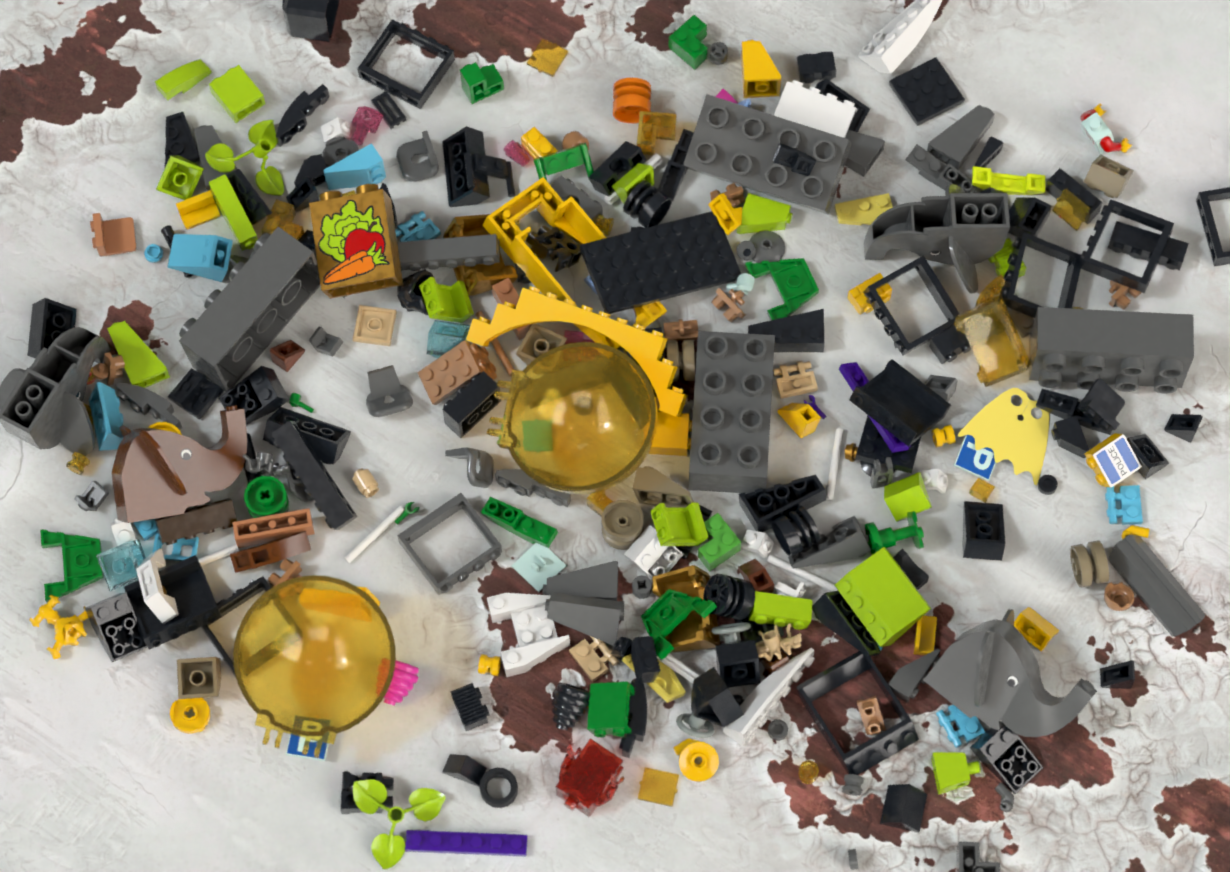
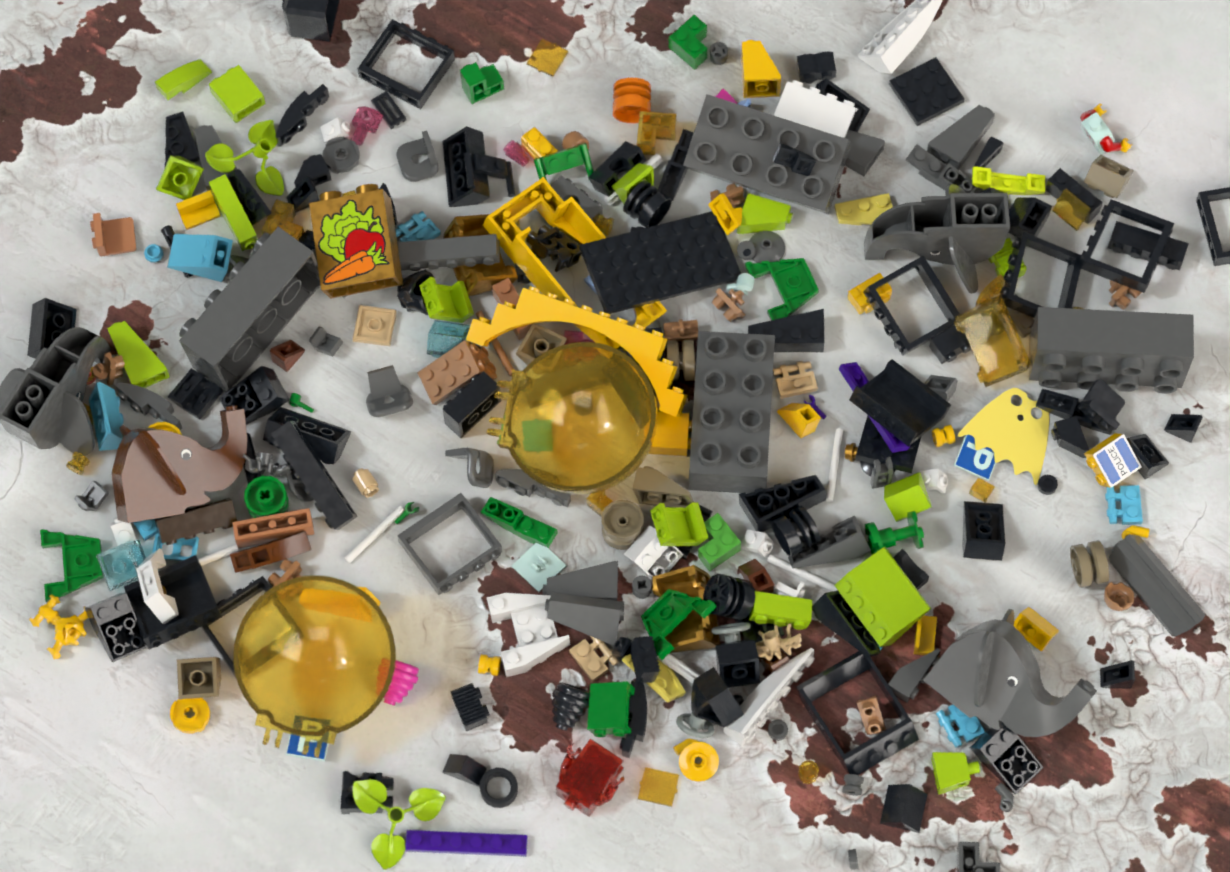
(356, 170): medium azure slope -> none

